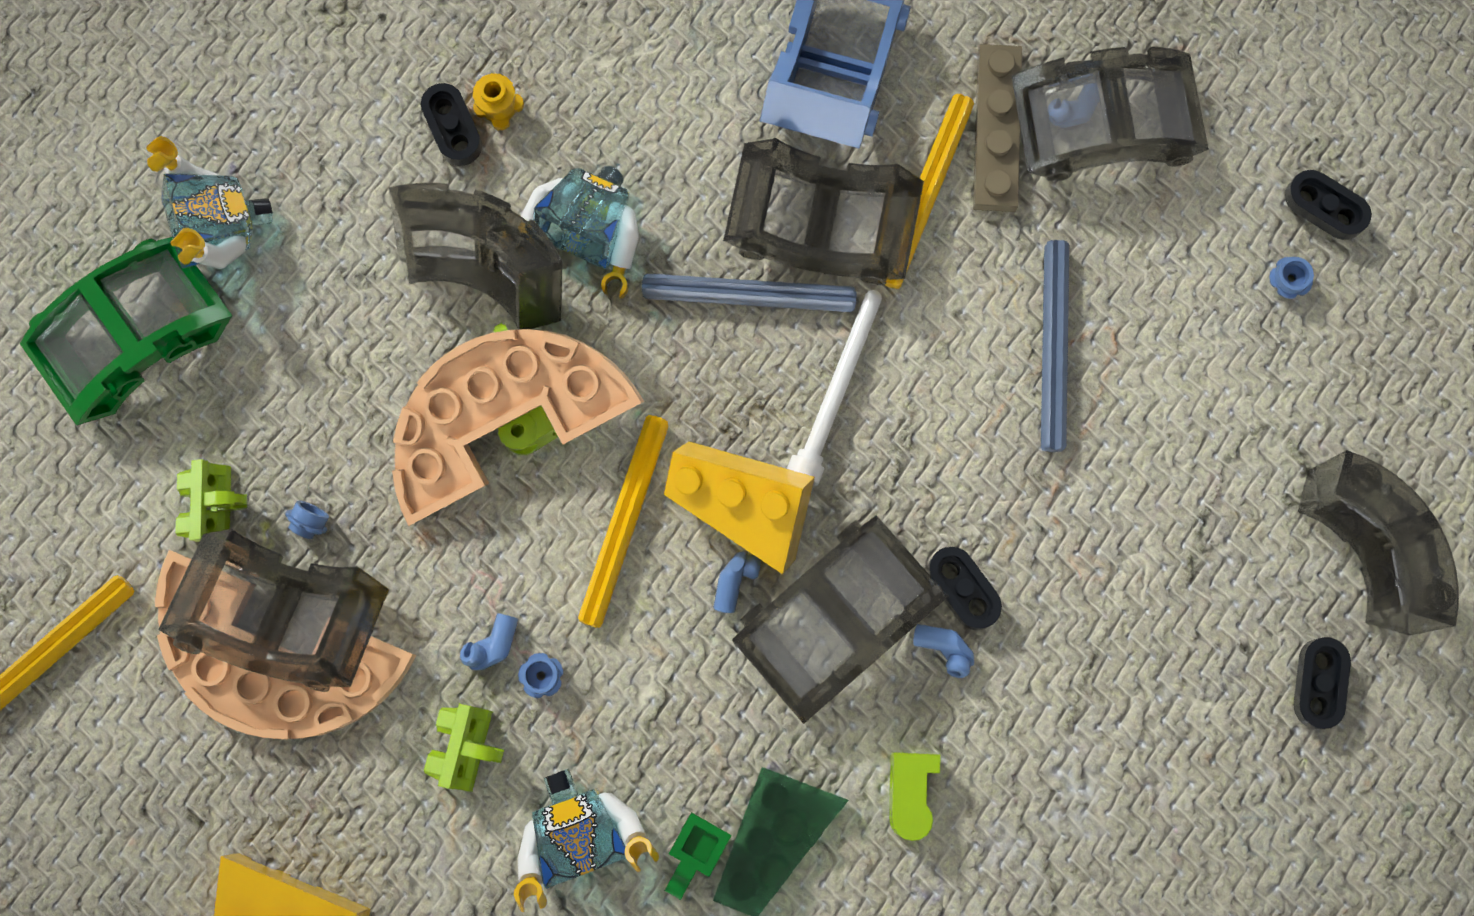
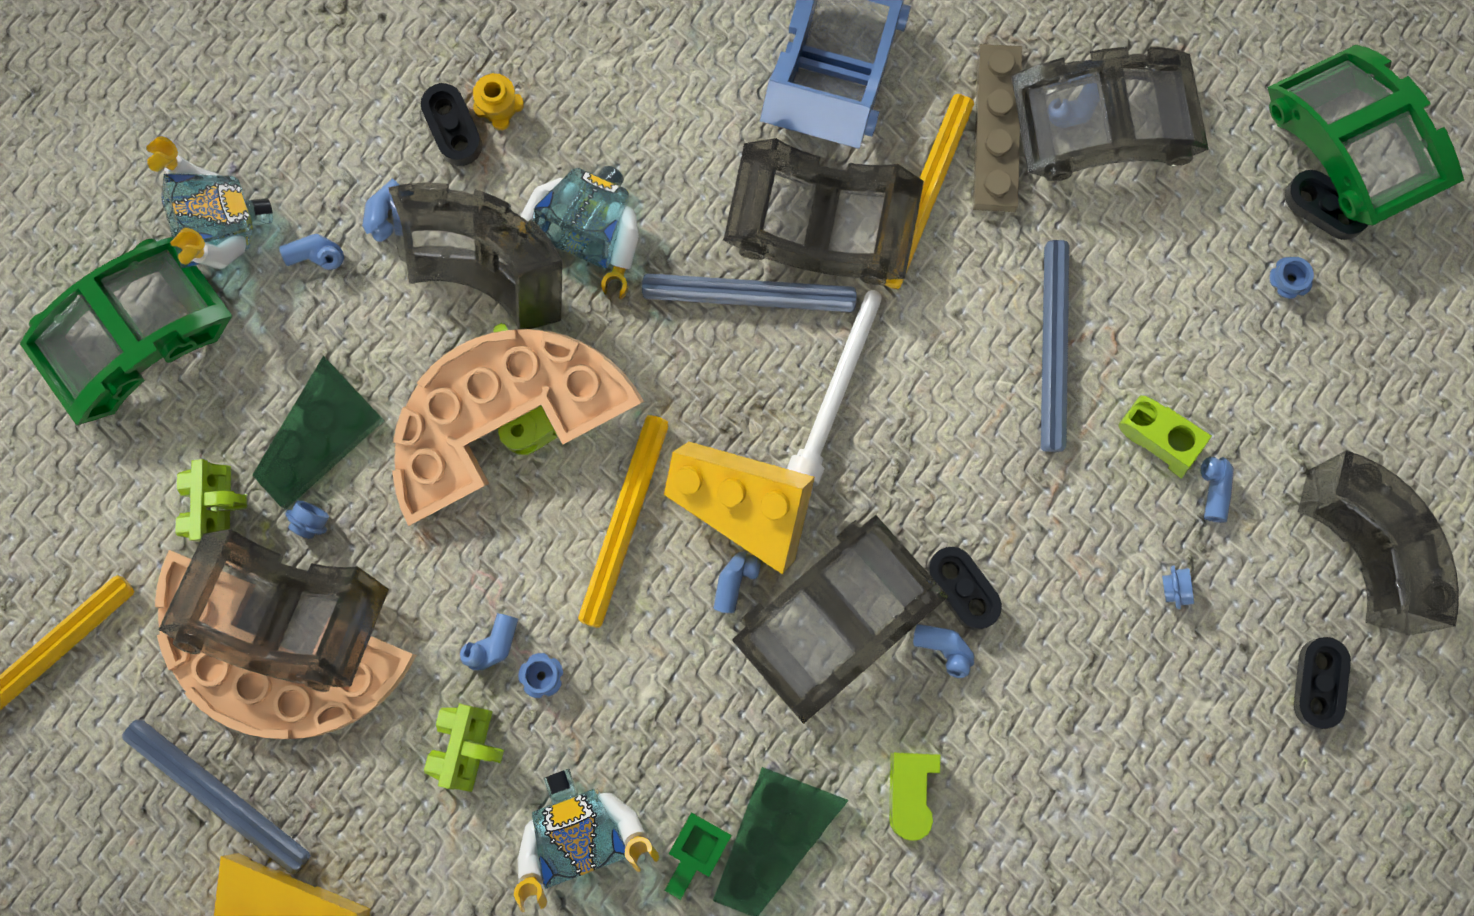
(216, 796): none -> sand blue axle
(316, 249): none -> medium blue arm
(316, 435): none -> clear green wing
(376, 213): none -> medium blue arm
(1164, 434): none -> lime leg
(1178, 587): none -> medium blue plate
(1220, 477): none -> medium blue arm
(1367, 133): none -> window

